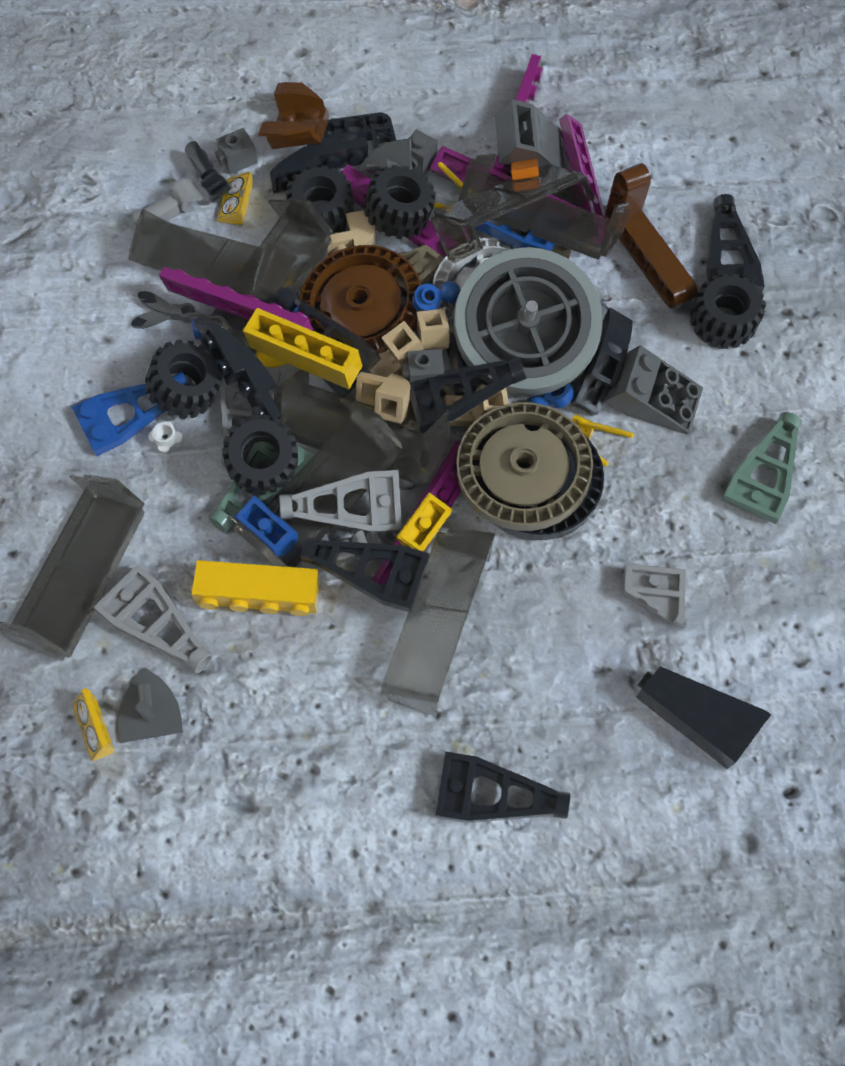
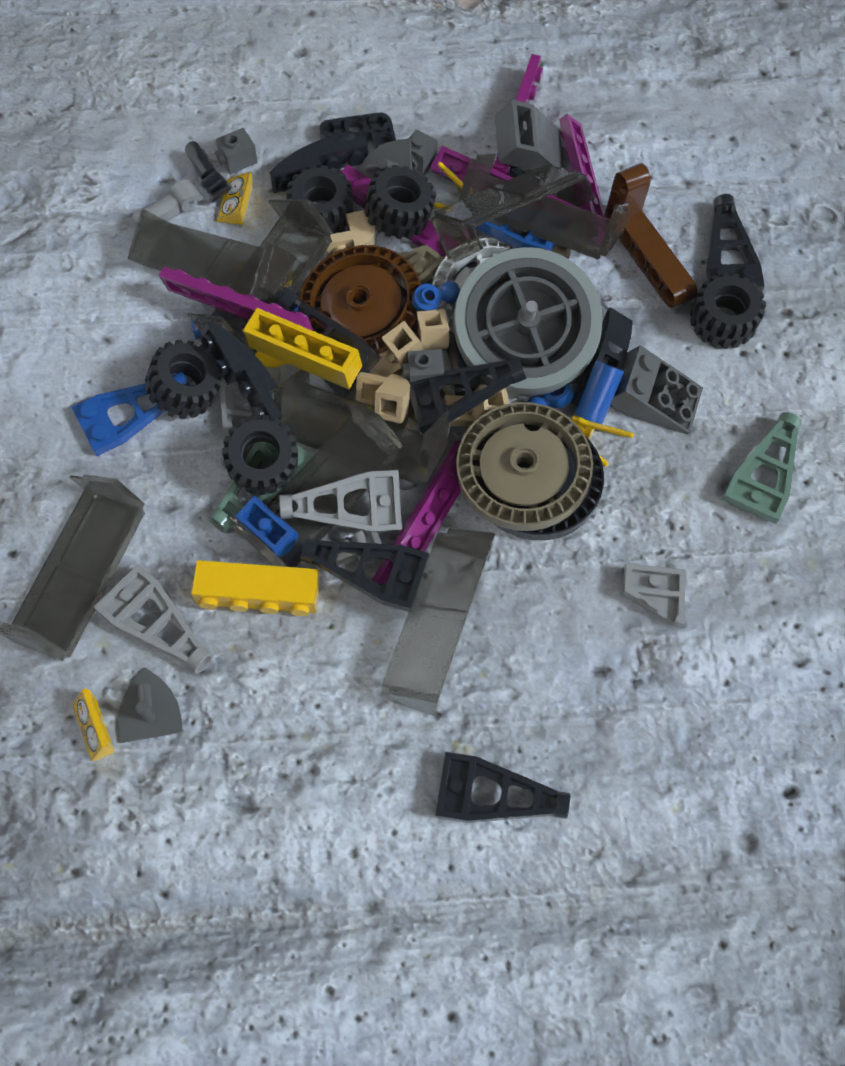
(161, 311): dark grey piece -> none
(162, 429): white plate -> none
(300, 117): reddish brown piece -> none
(424, 523): yellow slope -> none
(524, 169): orange tile -> none
(599, 392): none -> blue brick
(704, 715): black slope -> none

